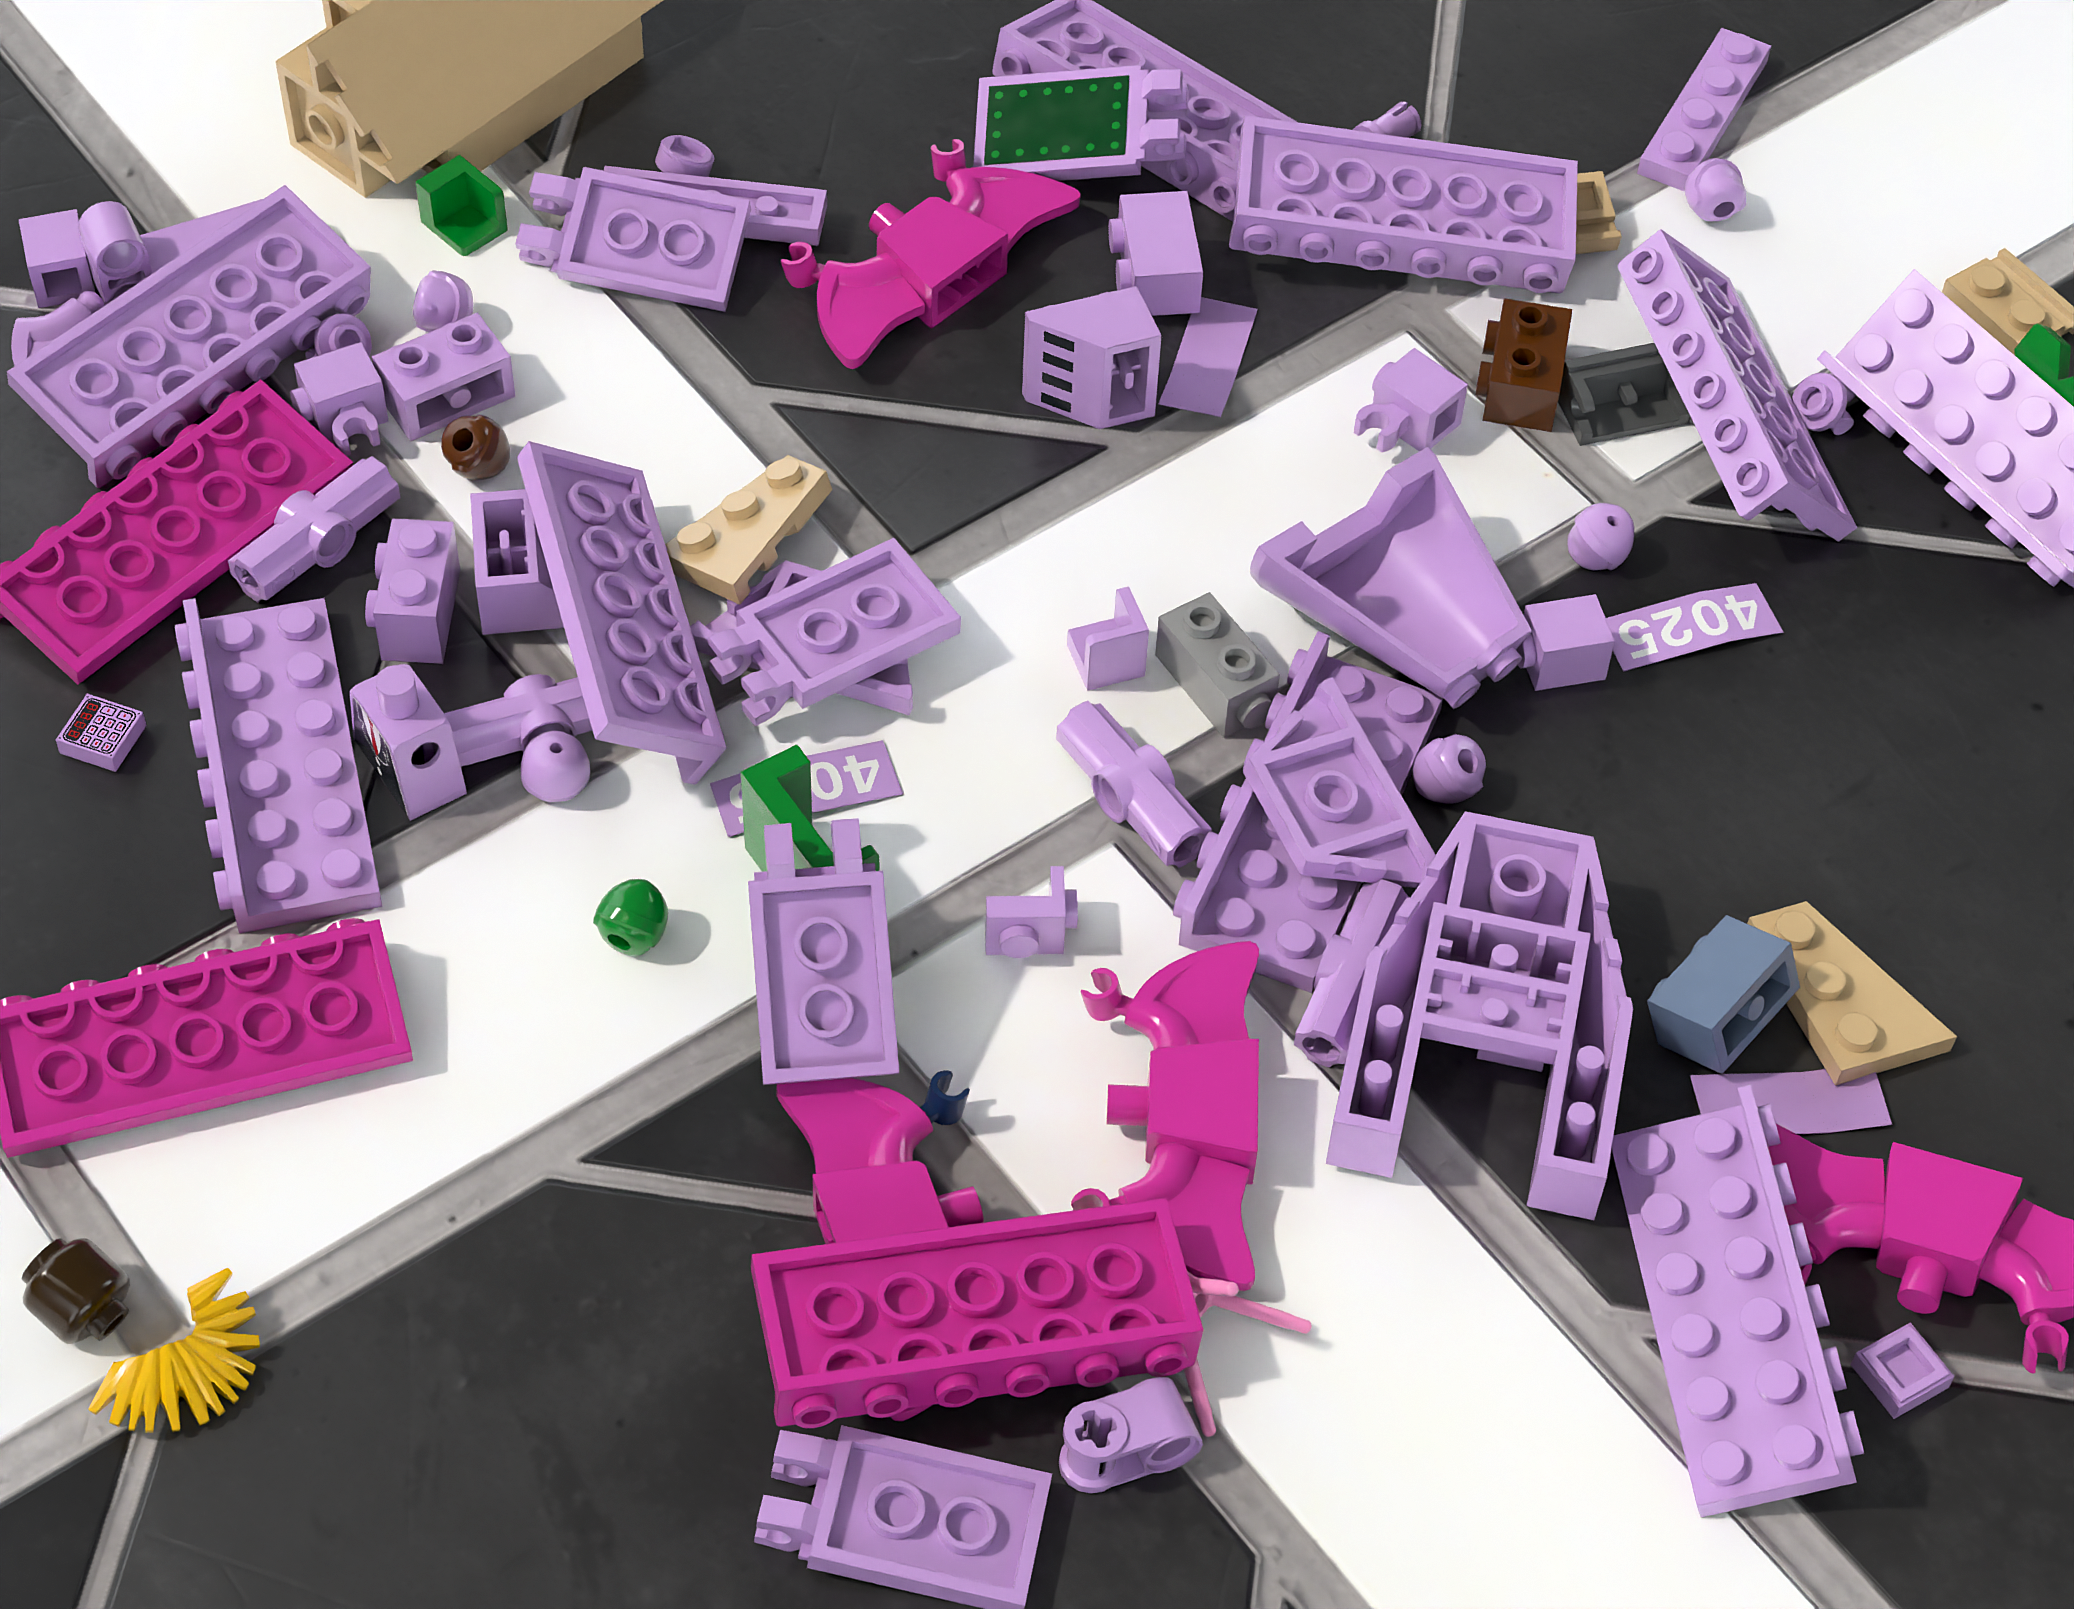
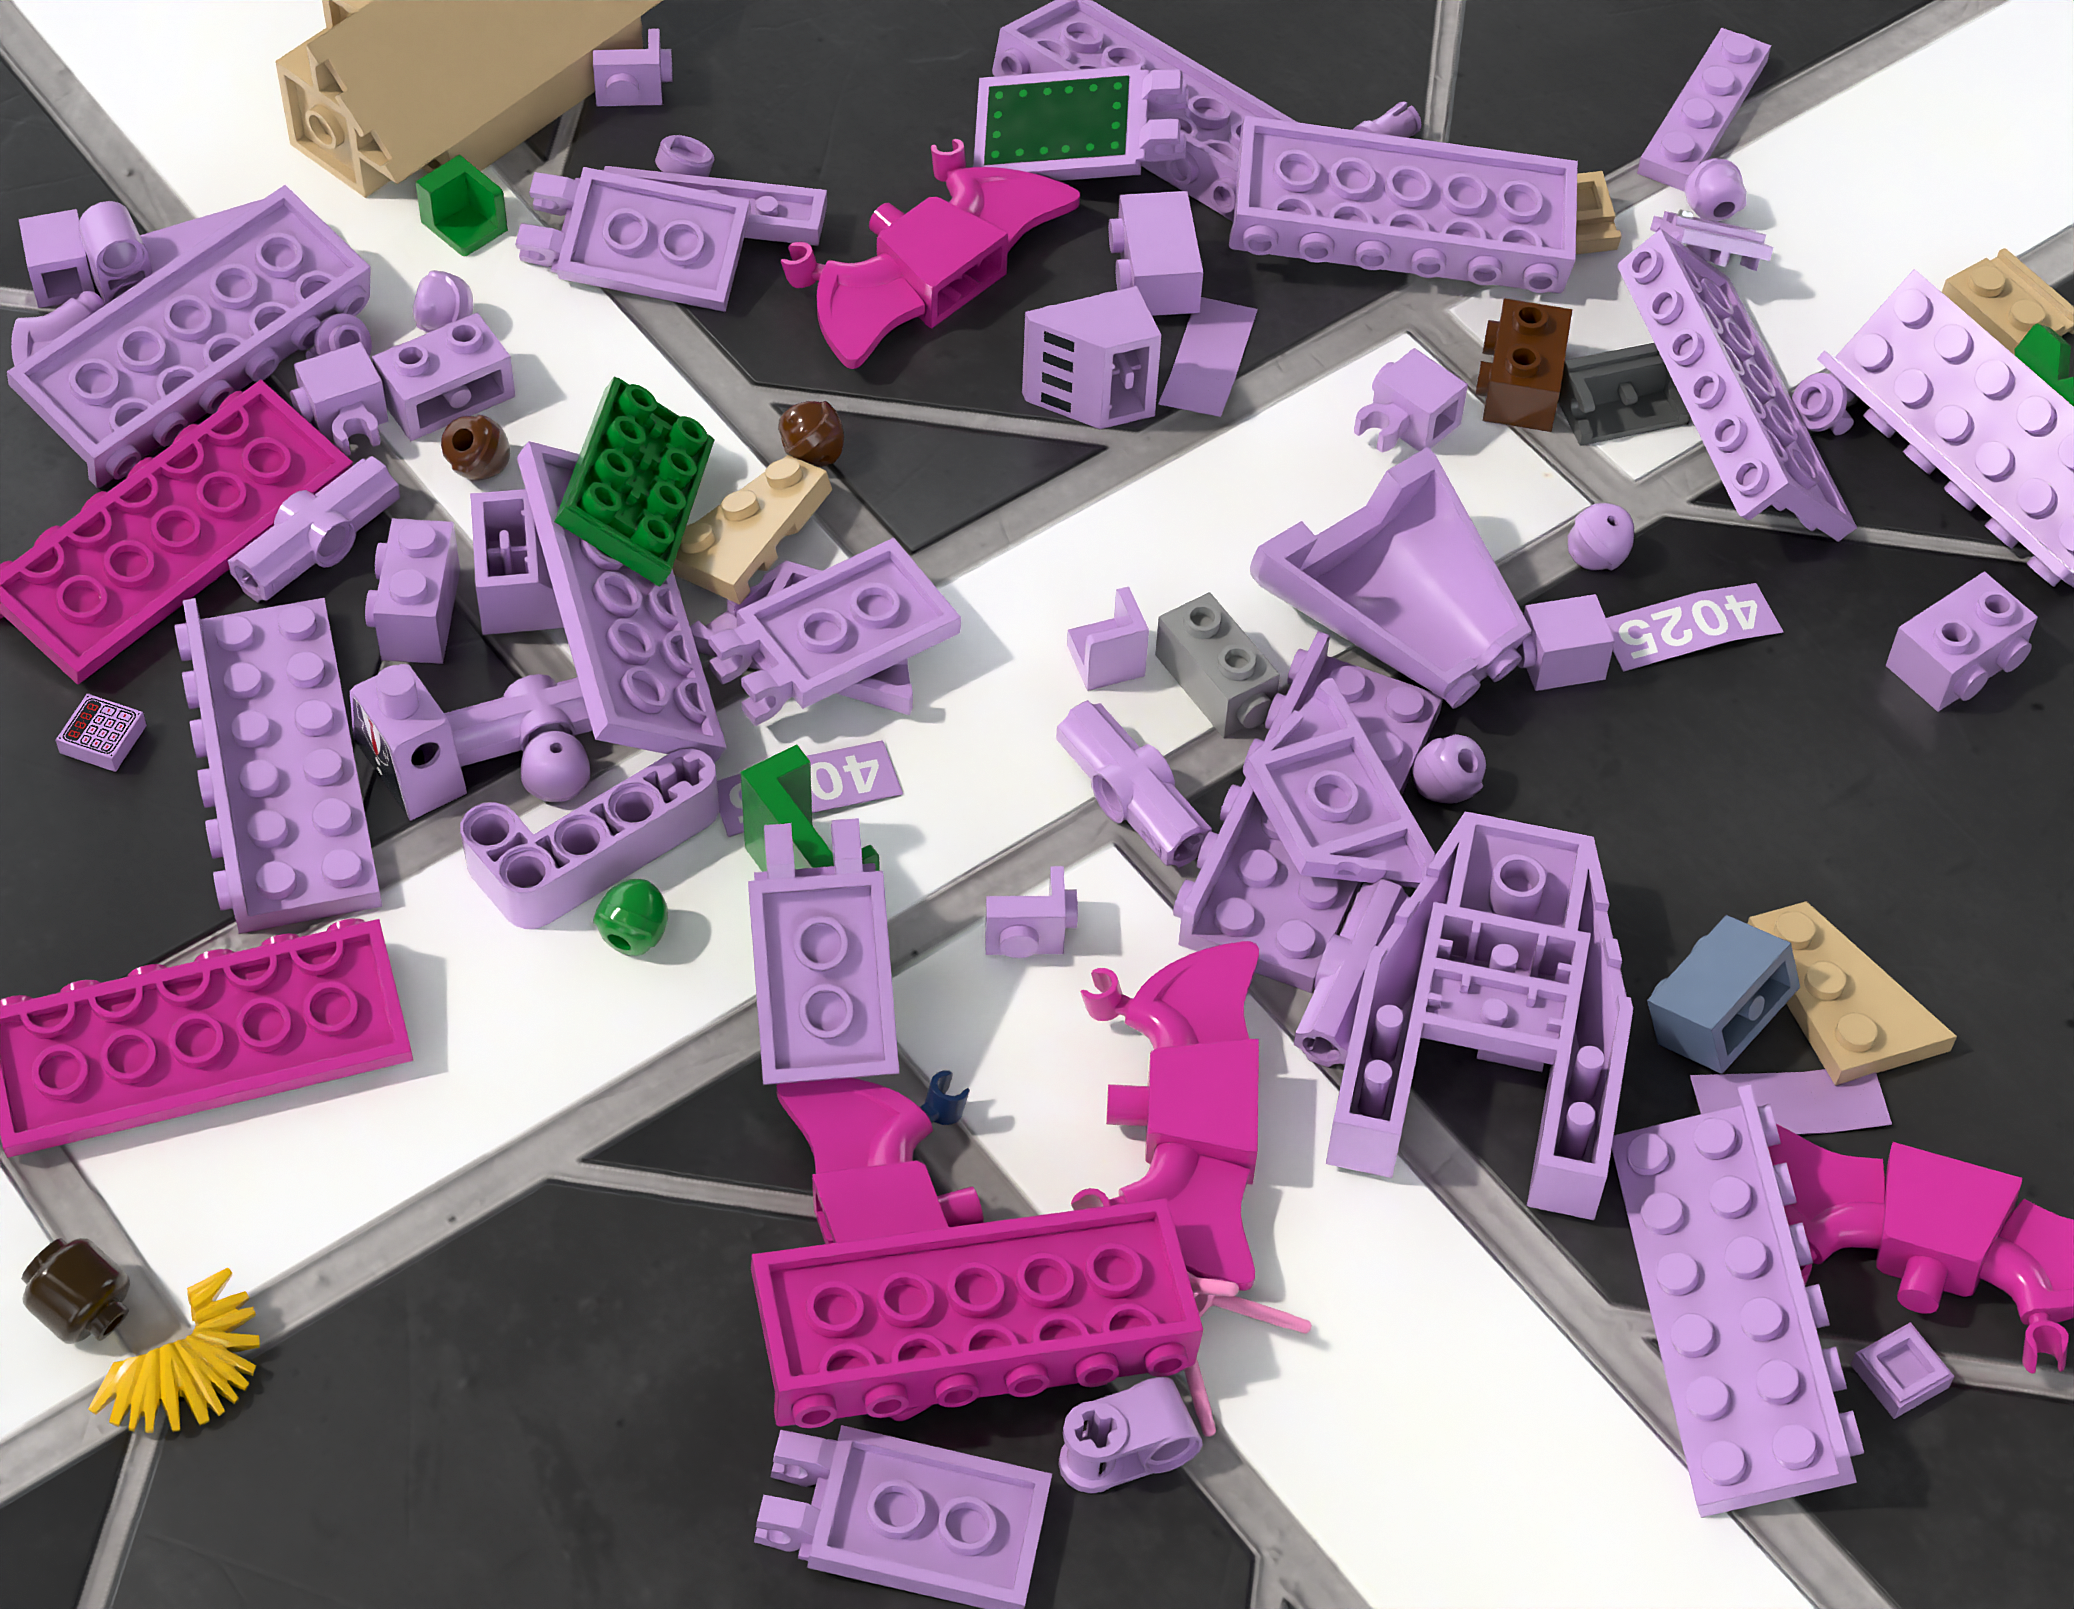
(632, 75): none -> lavender bracket
(636, 480): none -> green tile
(668, 798): none -> lavender beam
(812, 433): none -> reddish brown piece
(1714, 239): none -> lavender piece
(1962, 642): none -> lavender brick

